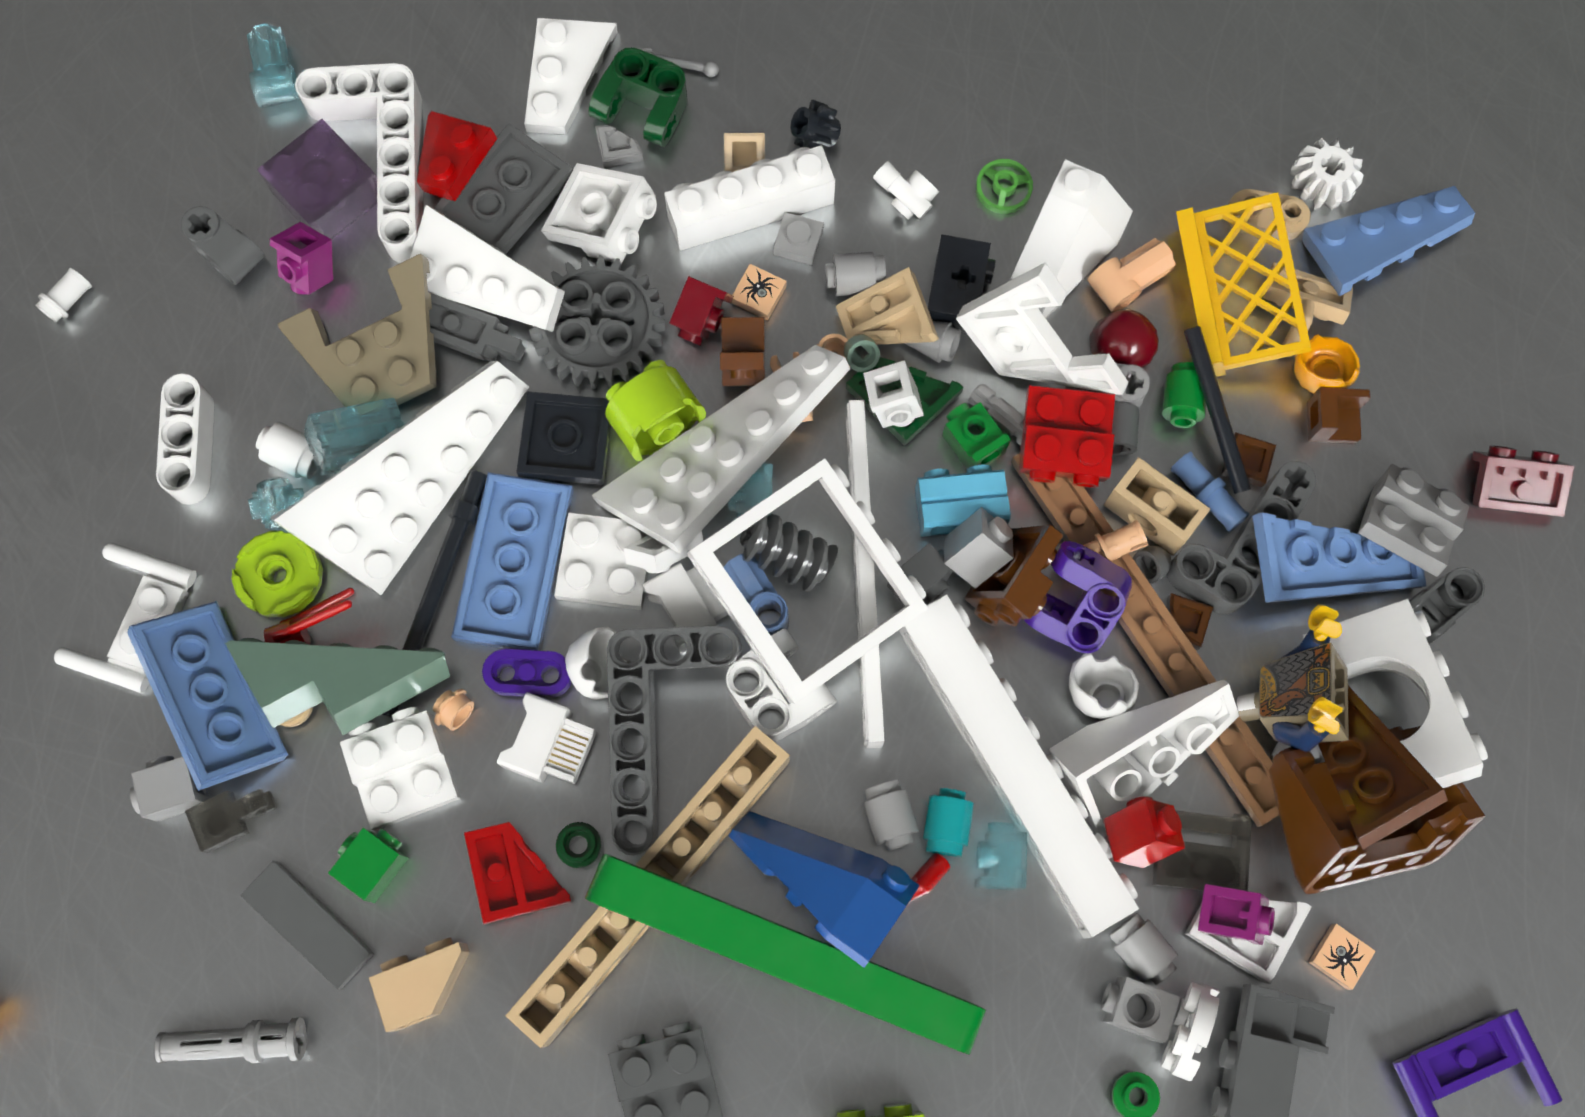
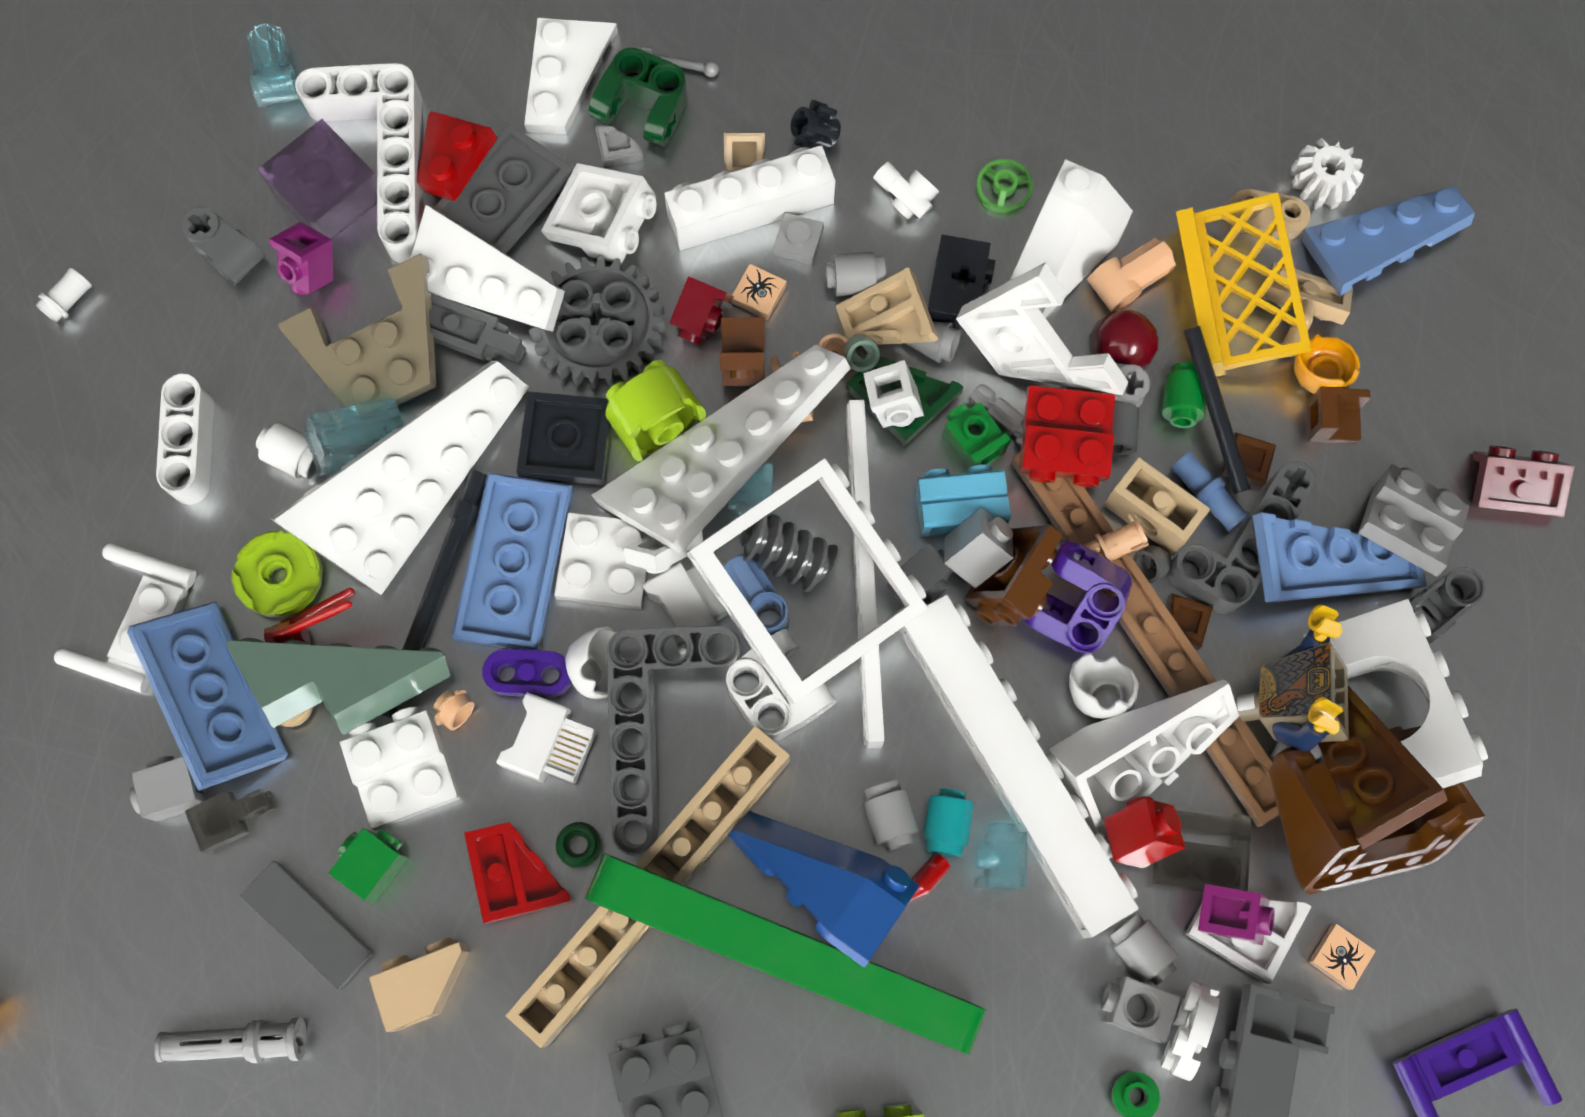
(272, 497): clear light blue gear -> none

